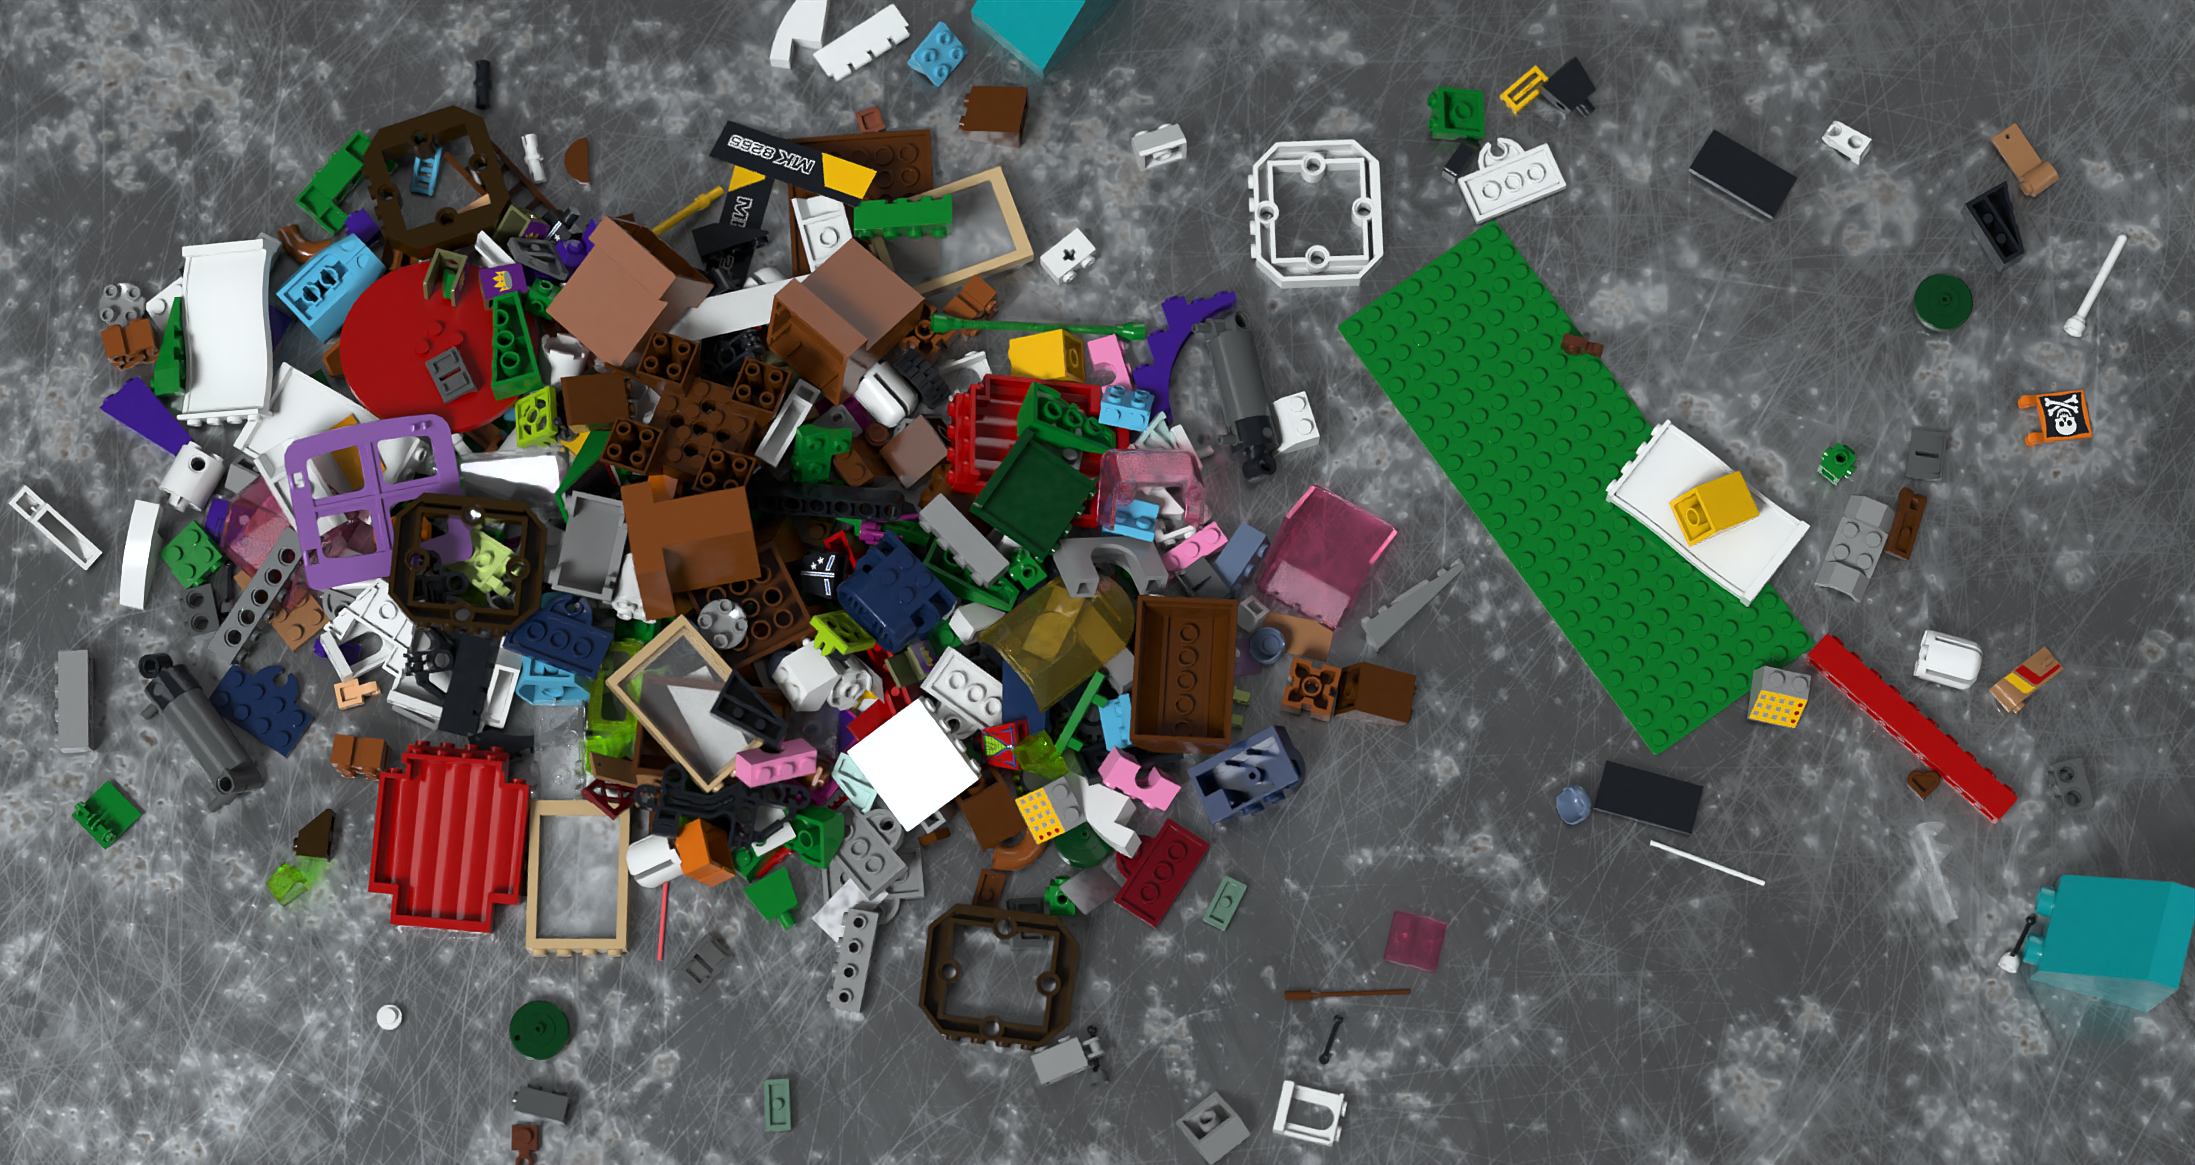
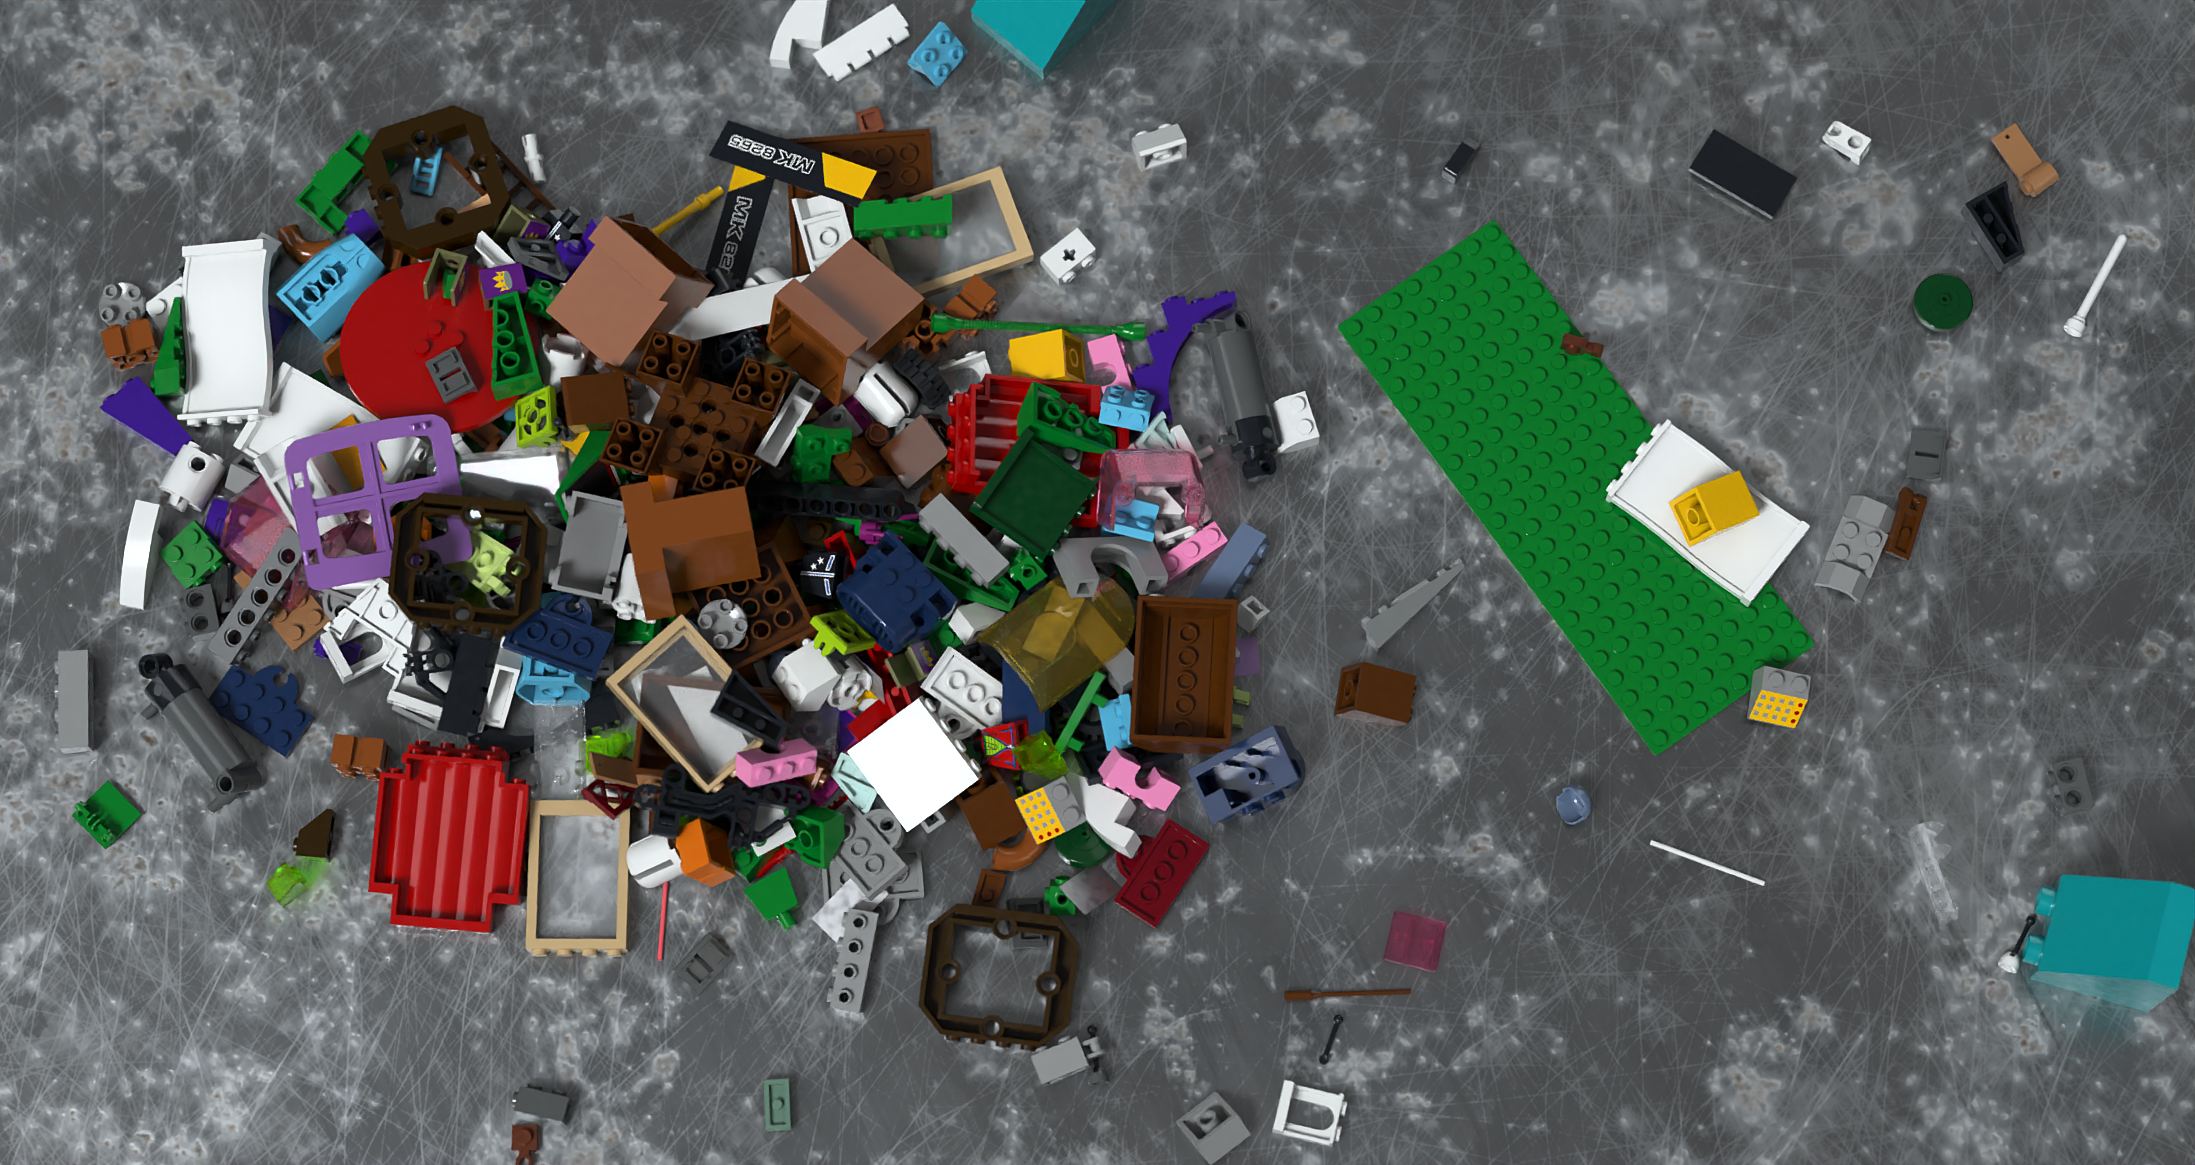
(54, 527): white slope -> none
(353, 693): light nougat plate -> none
(389, 1017): white plate -> none
(482, 84): black pin -> none
(539, 1031): dark green wheel -> none
(577, 161): reddish brown tile -> none
(594, 722): clear neon green piece -> none
(723, 240): black slope -> none
(934, 836): reddish brown tile -> none
(995, 115): reddish brown slope -> none
(1198, 573): dark grey piece -> none
(1225, 903): sand green plate -> none
(1267, 645): sand blue hair -> none
(1301, 635): medium nougat sticker -> none
(1304, 675): dark orange brick -> none
(1324, 557): clear pink windscreen -> none
(1328, 156): white panel -> none
(1456, 113): green plate -> none
(1510, 179): white plate -> none
(1511, 102): yellow tile -> none
(1569, 88): black torso -> none
(1648, 797): black tile -> none
(1837, 463): green brick -> none
(1911, 728): red brick -> none
(1923, 783): reddish brown tile -> none
(1948, 660): white cylinder -> none
(2025, 680): medium nougat door -> none
(2061, 417): flag -> none

